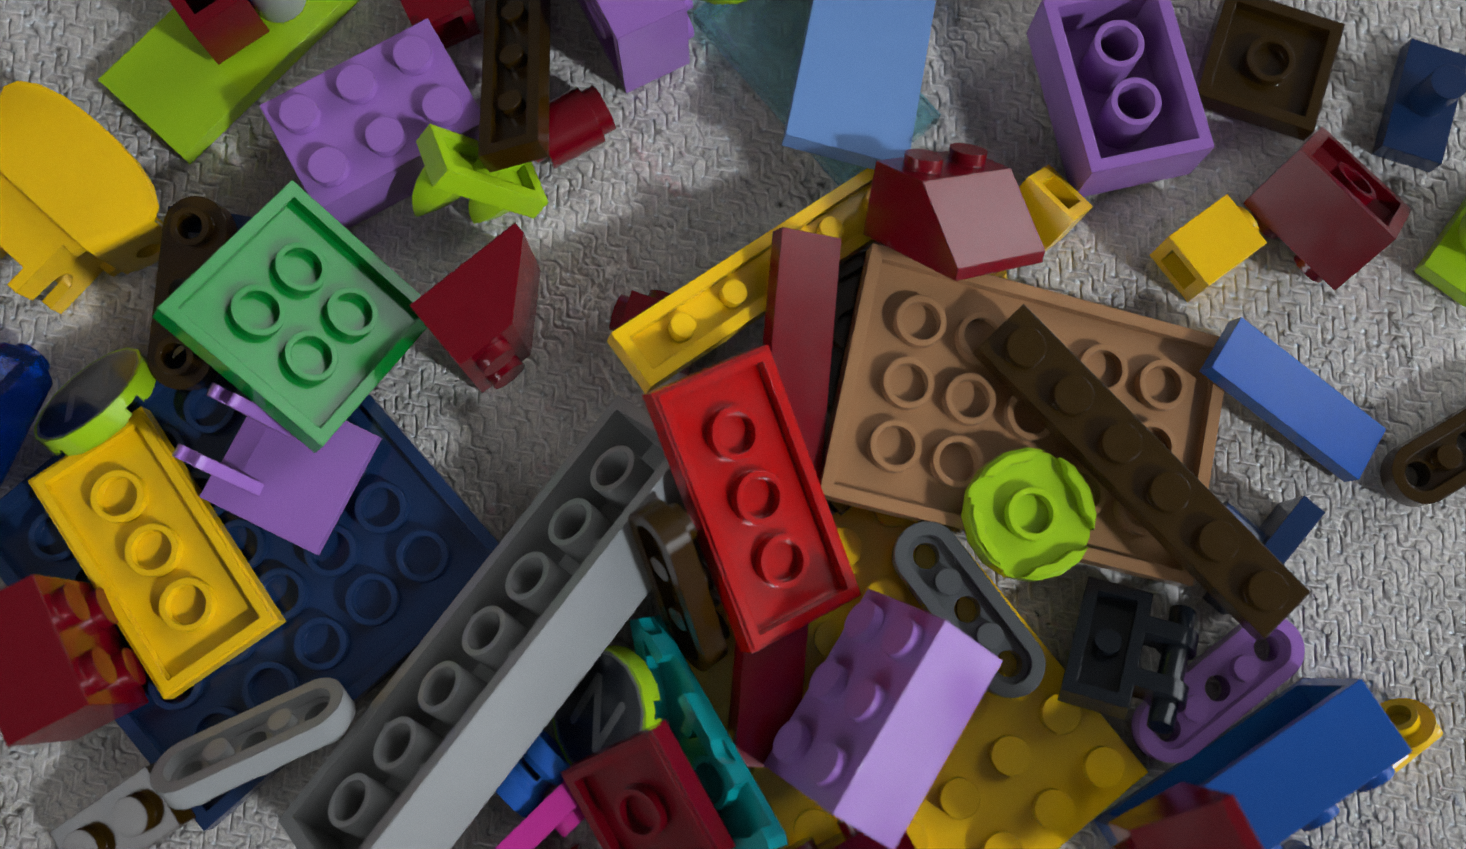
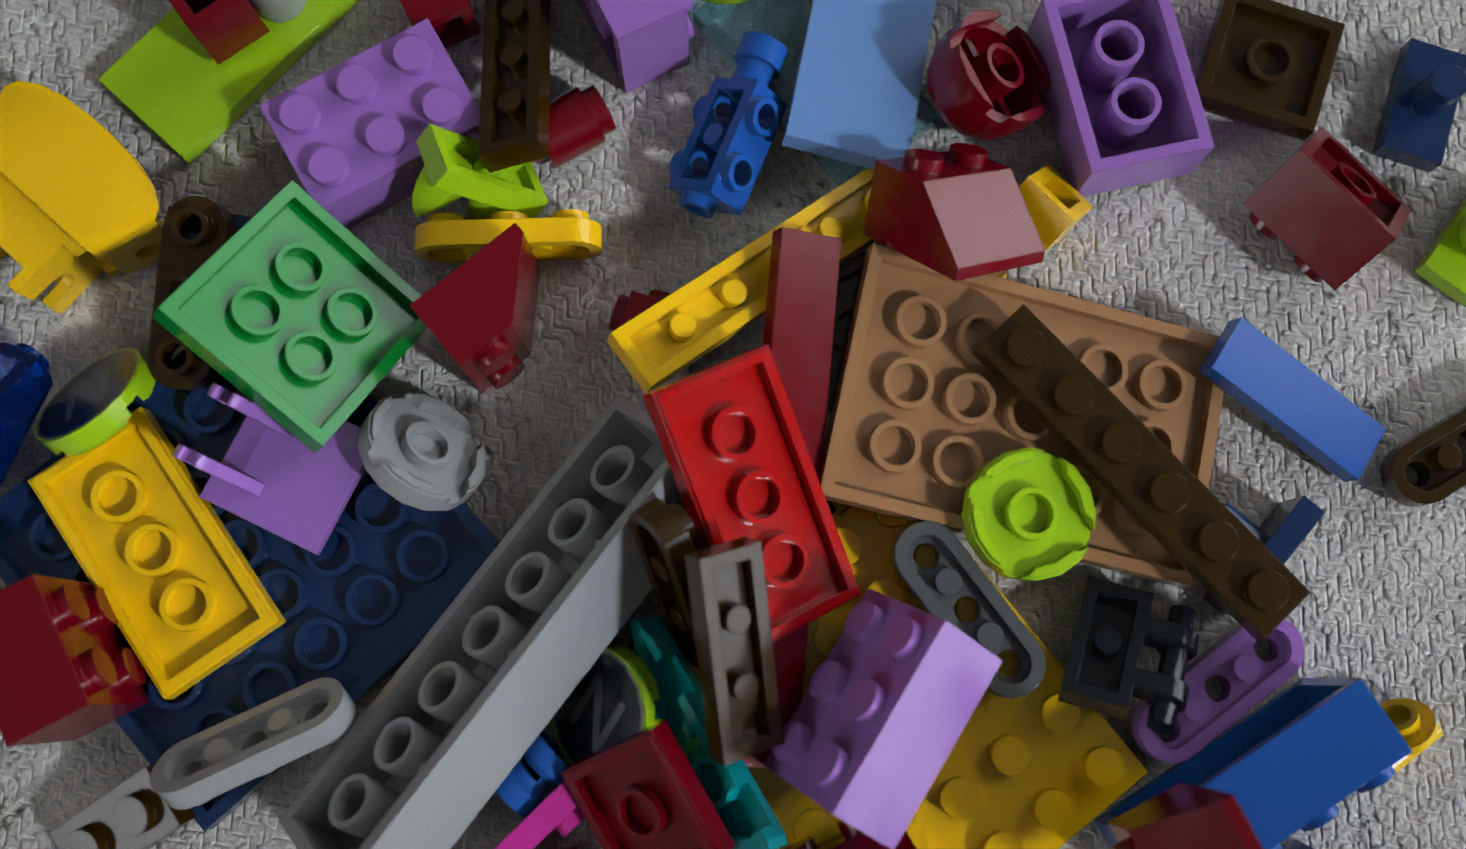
(421, 452): none -> light grey tile
(562, 237): none -> yellow plate
(733, 145): none -> blue brick
(734, 649): none -> dark brown plate
(987, 78): none -> dark red cylinder
(1208, 247): yellow brick -> none

